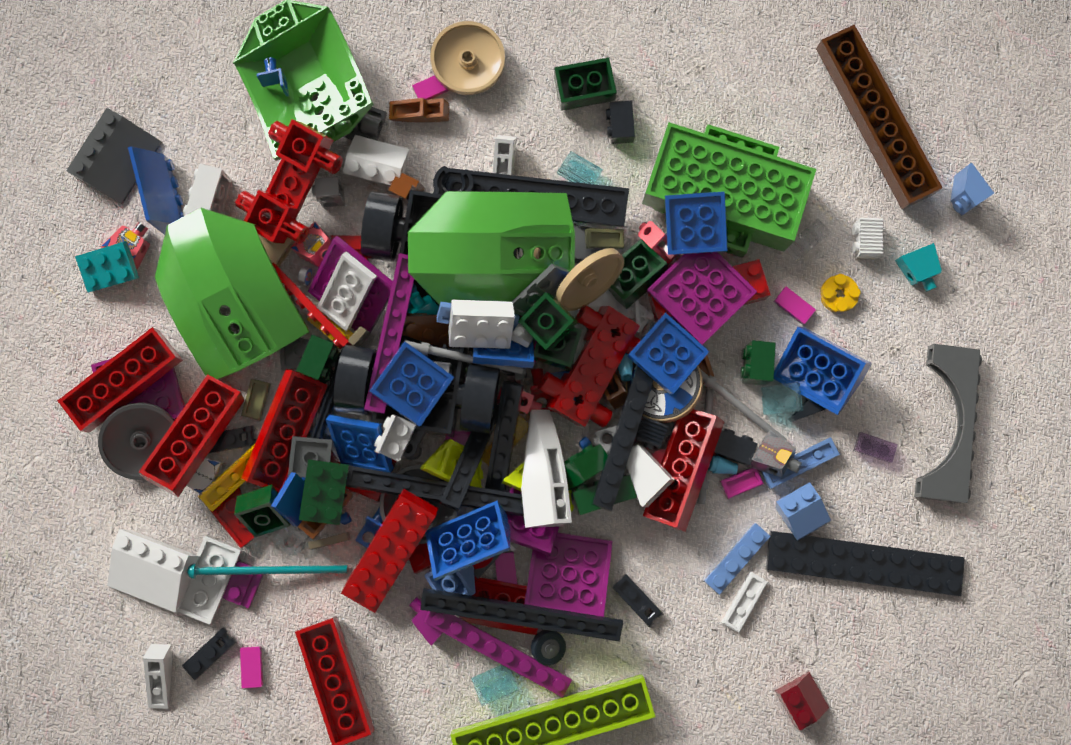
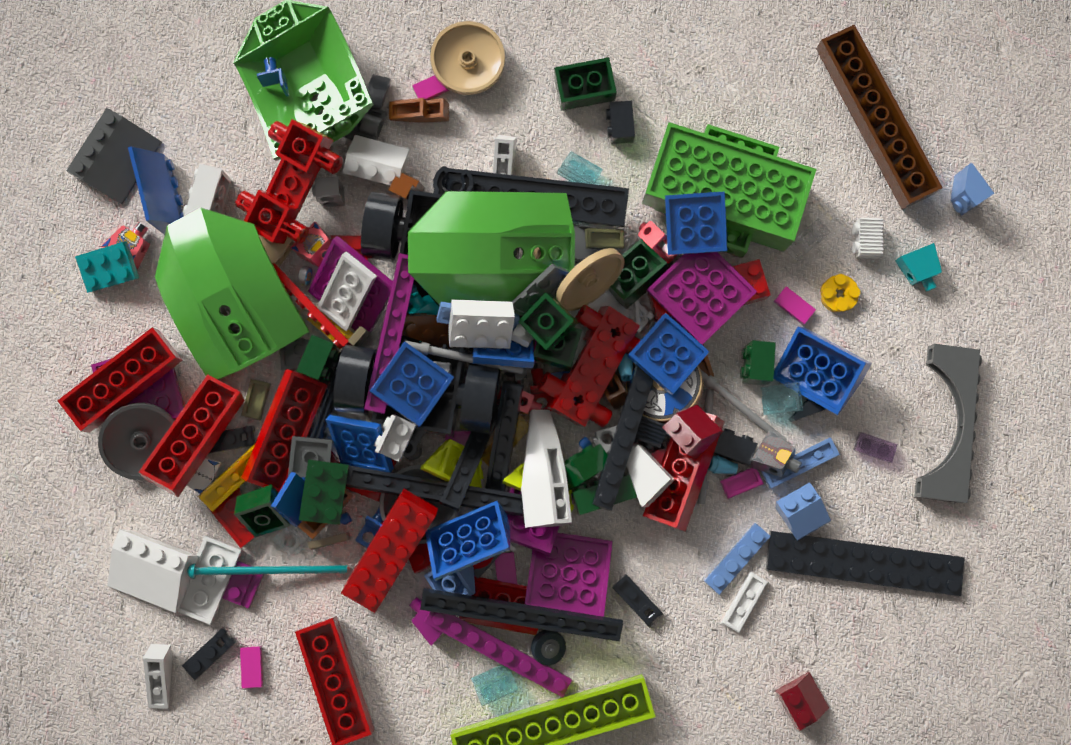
(377, 89): none -> black slope
(693, 430): none -> dark red slope

